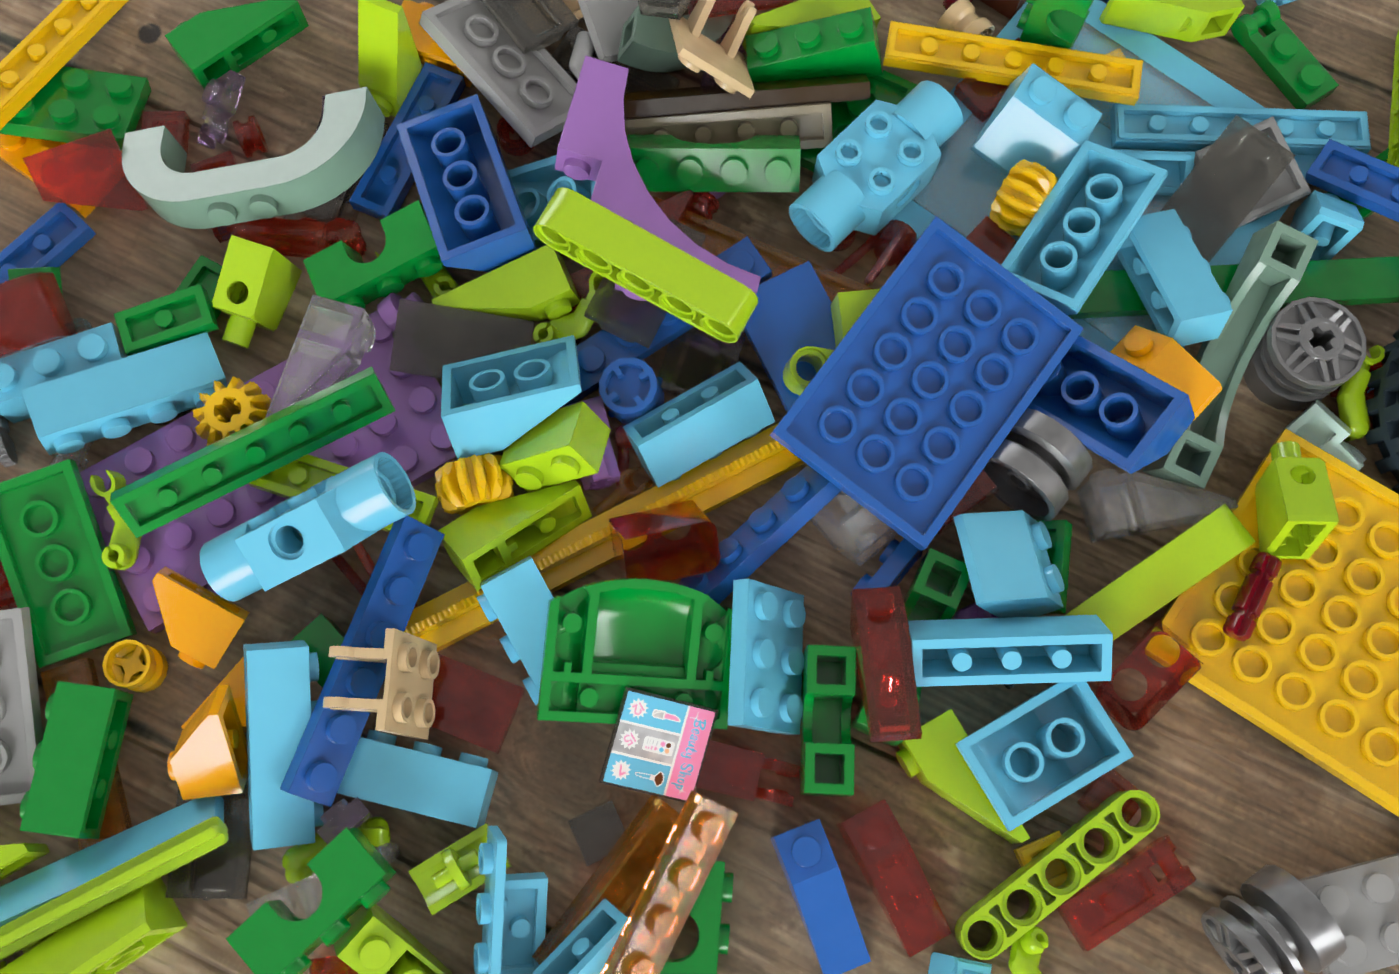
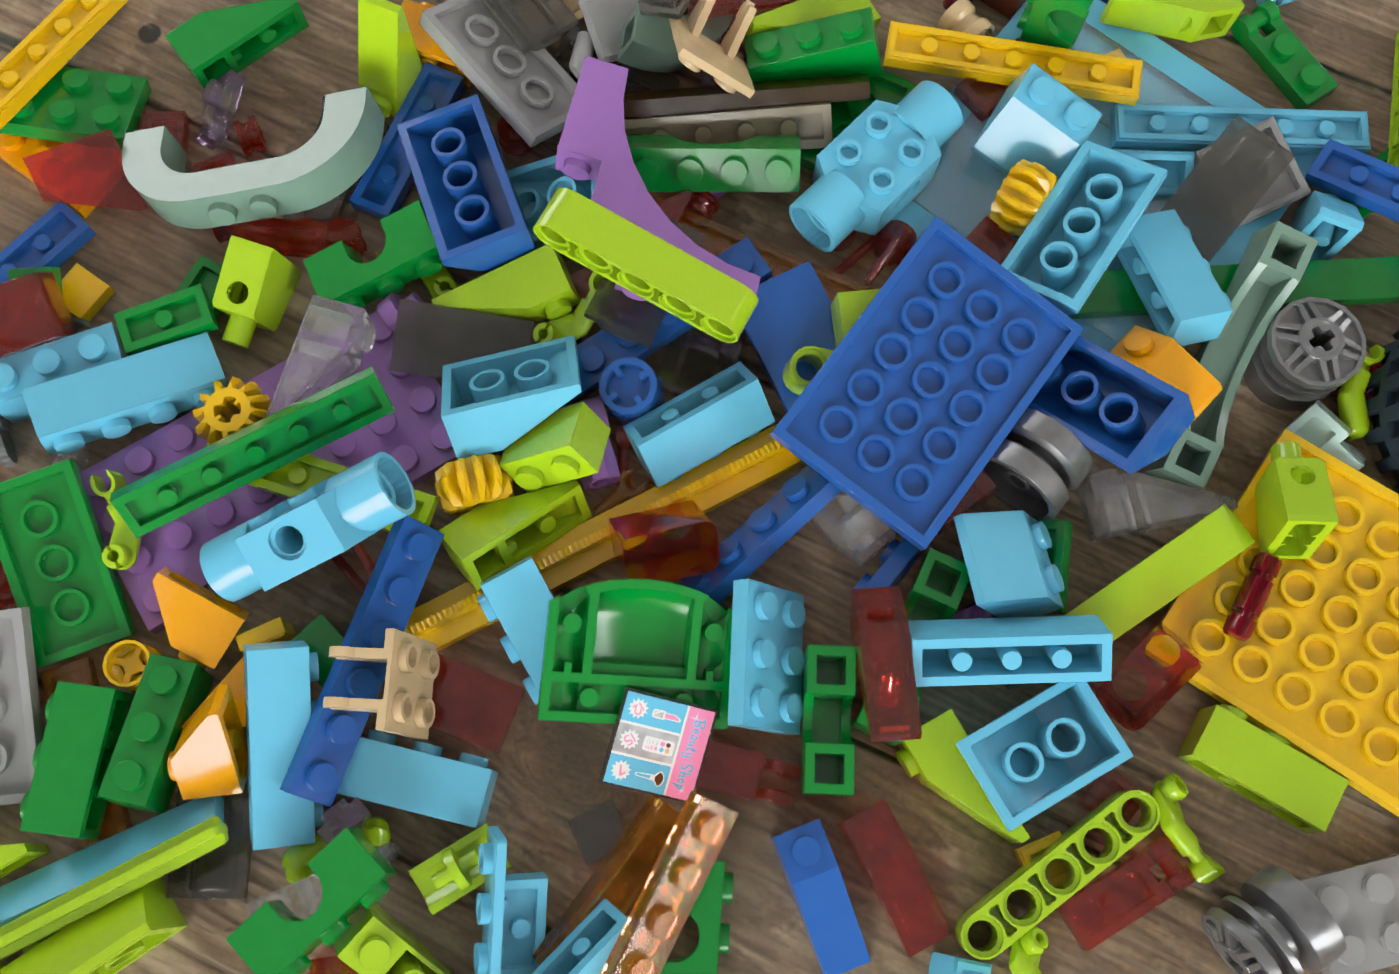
(84, 292): none -> yellow tile
(162, 704): none -> green arch
(273, 631): none -> yellow tile
(1174, 826): none -> lime arm
(1262, 768): none -> lime brick

